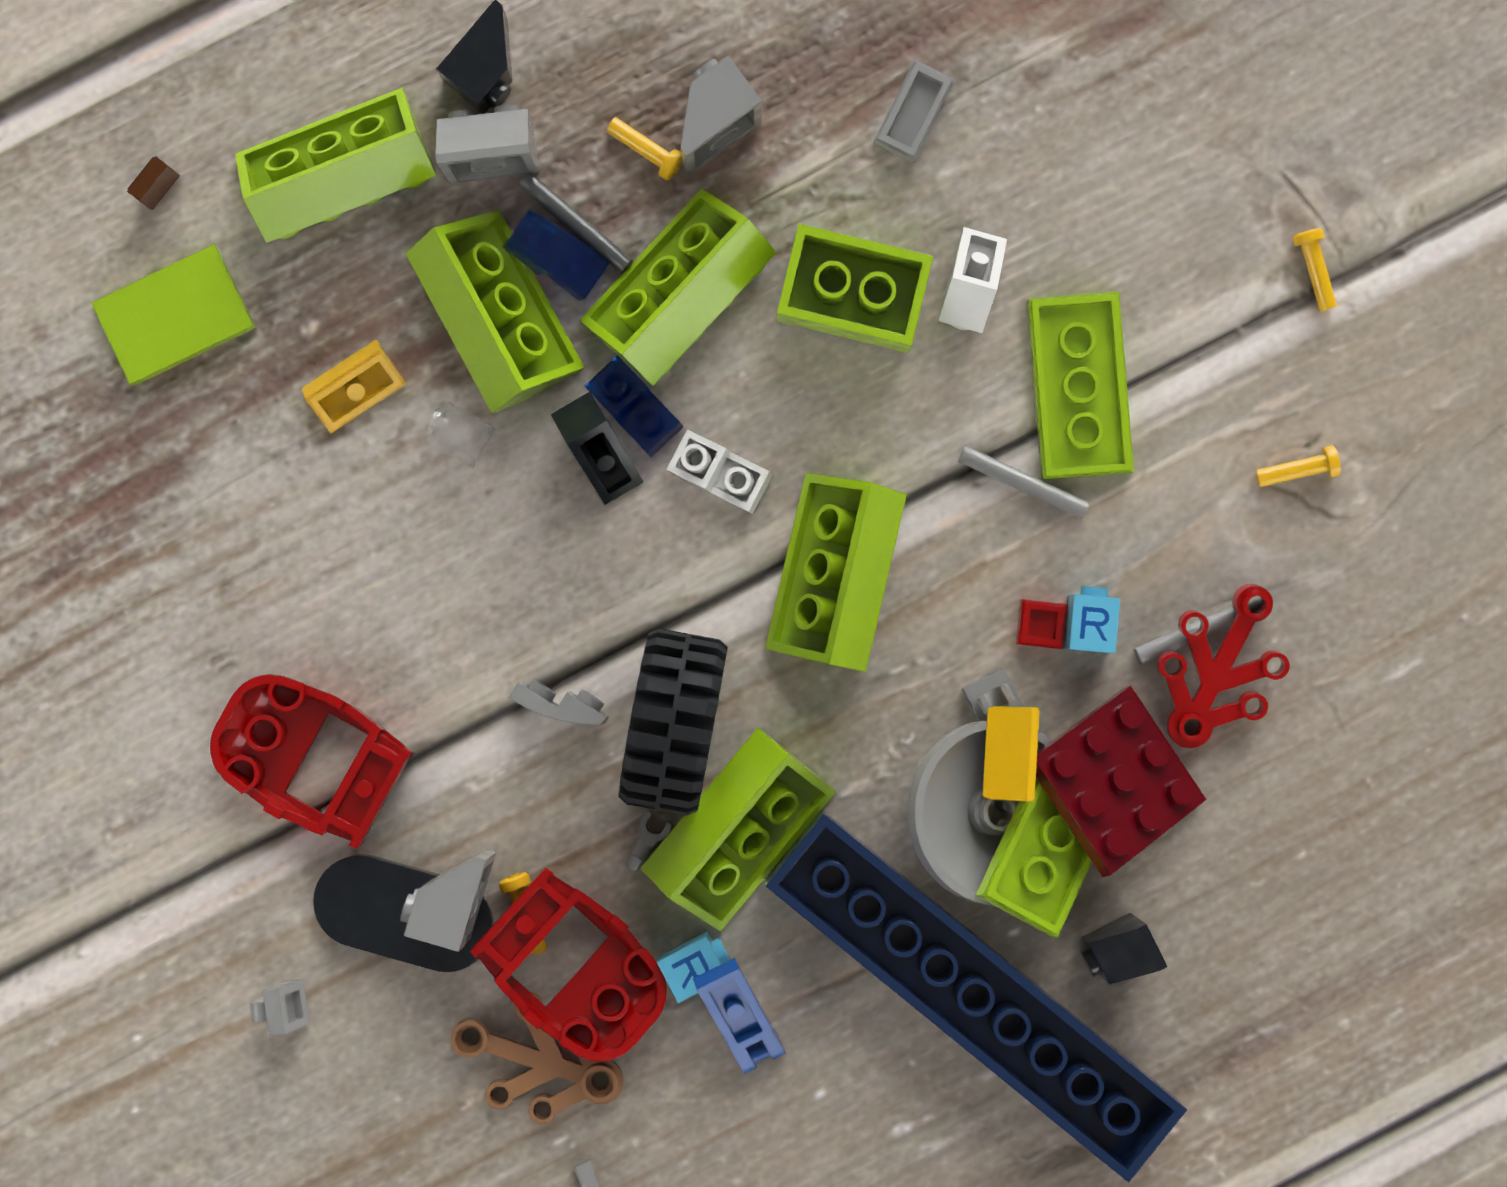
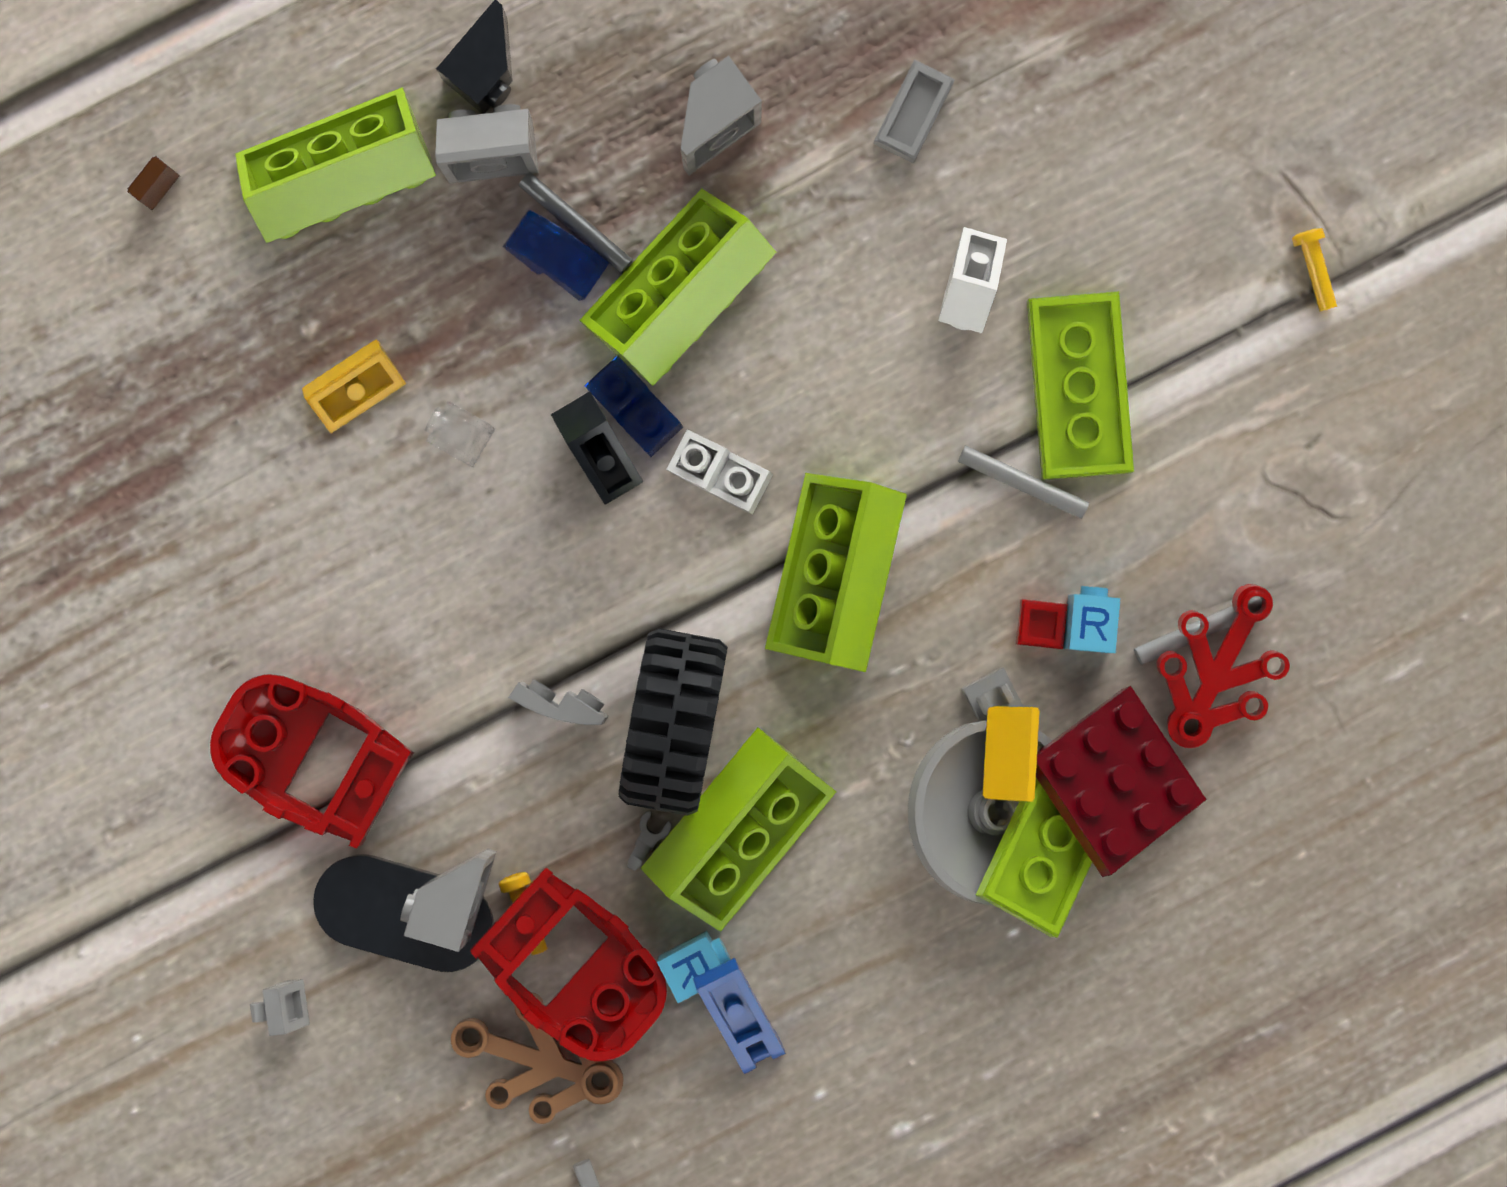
(173, 315): lime tile -> none
(493, 310): lime slope -> none
(667, 162): yellow piece -> none
(854, 288): lime brick -> none
(975, 996): dark blue brick -> none
(1122, 950): black slope -> none
(1327, 462): yellow piece -> none

